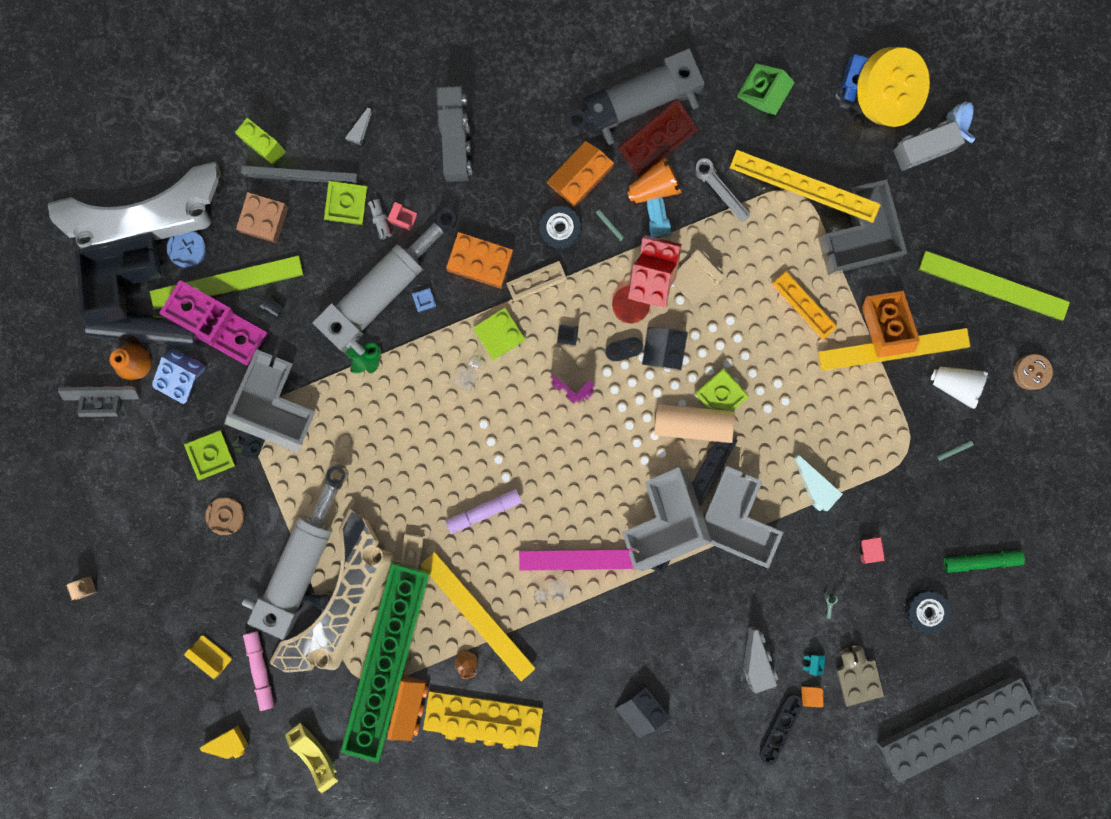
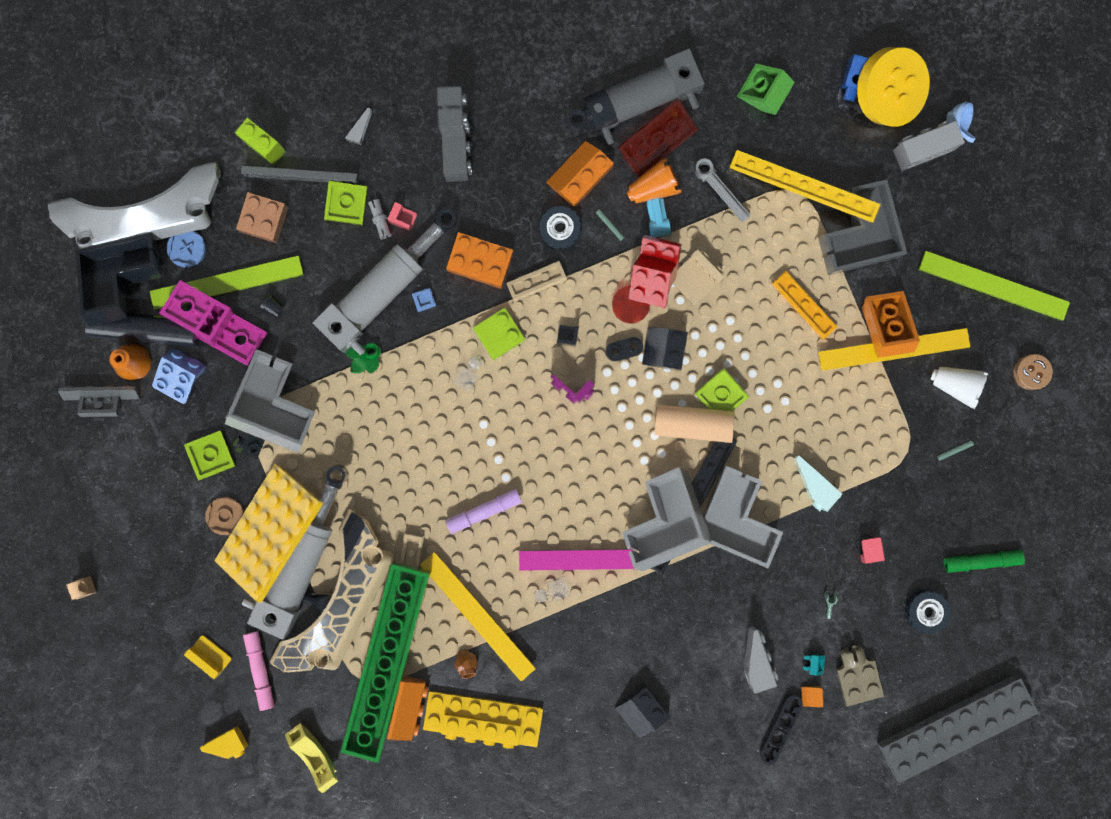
(268, 532): none -> yellow plate

